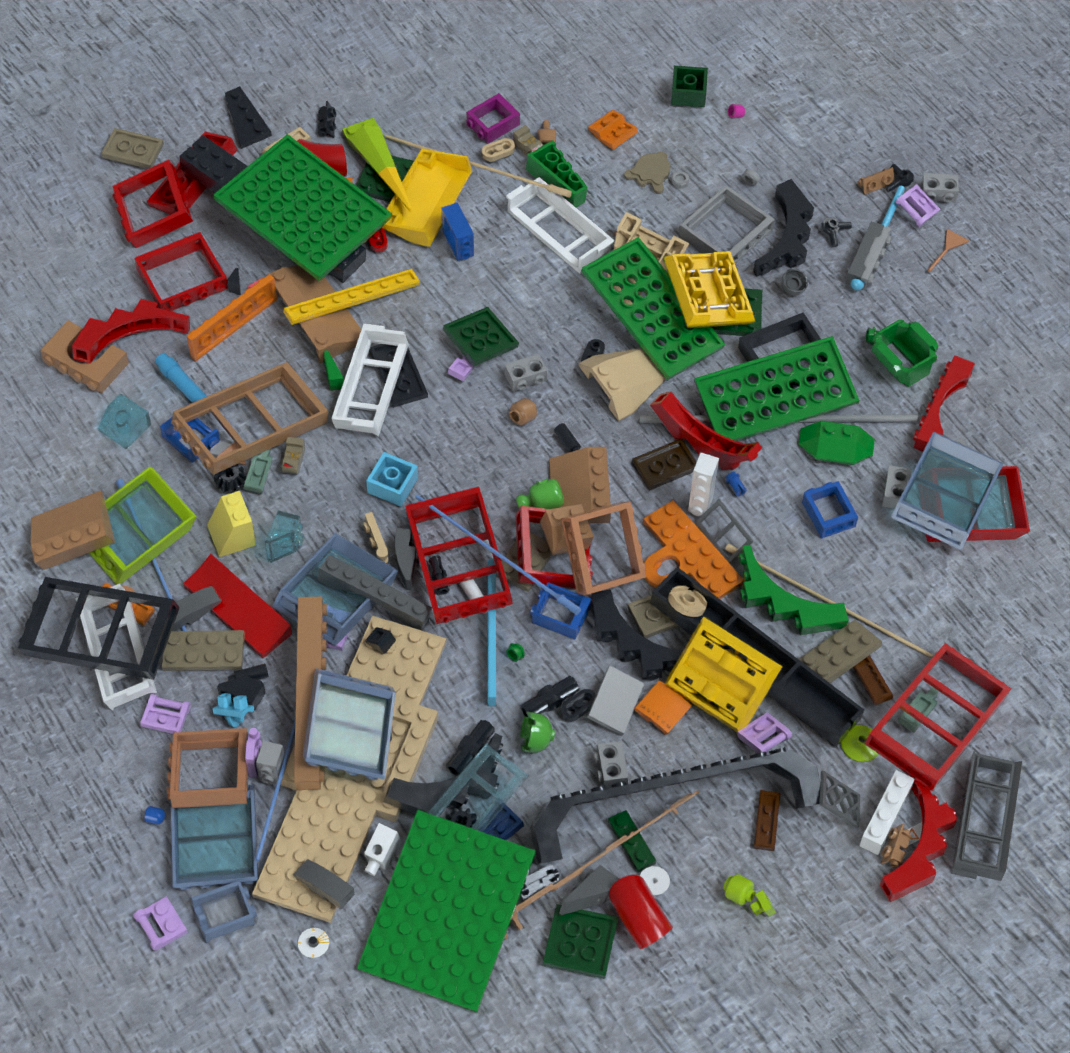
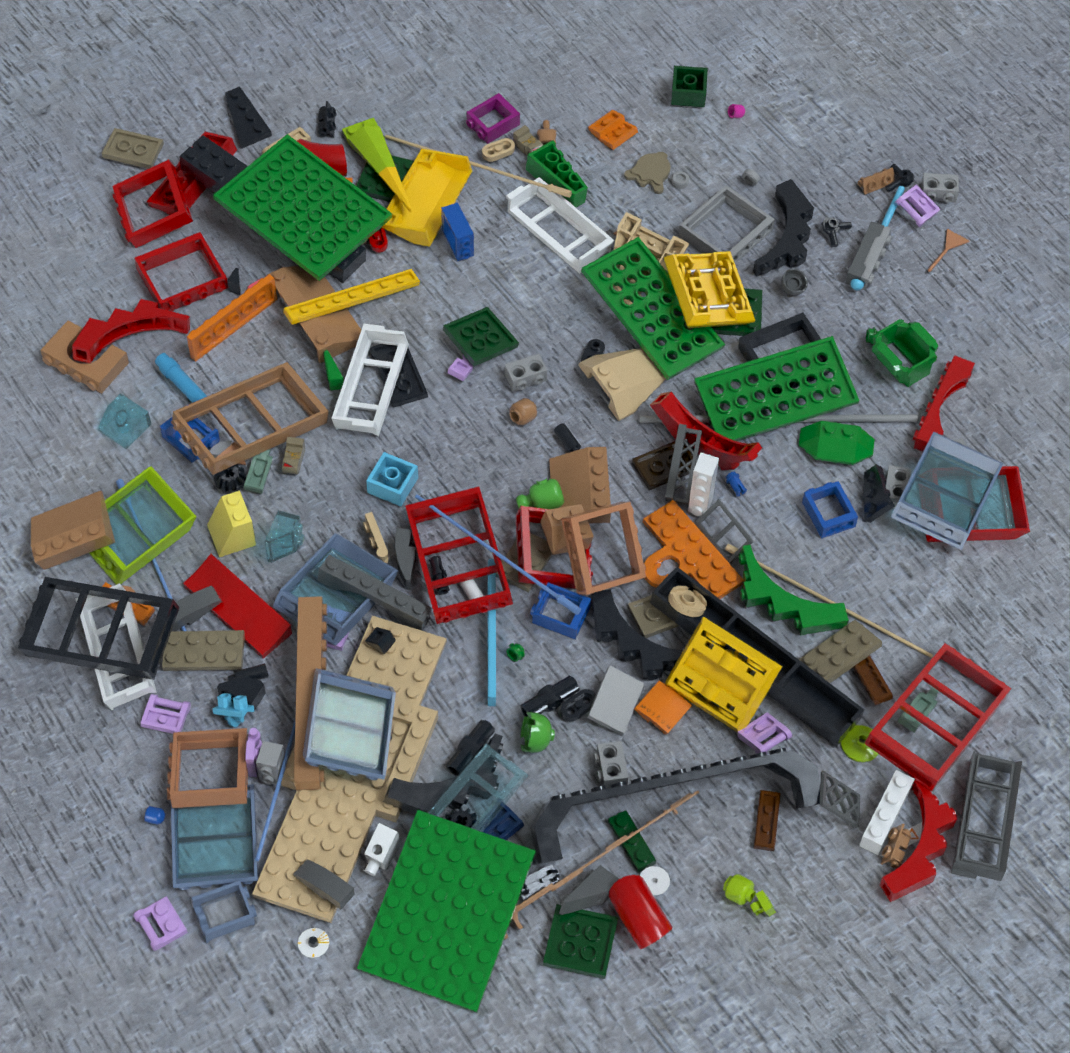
(677, 459): none -> dark grey fence
(875, 494): none -> black wing

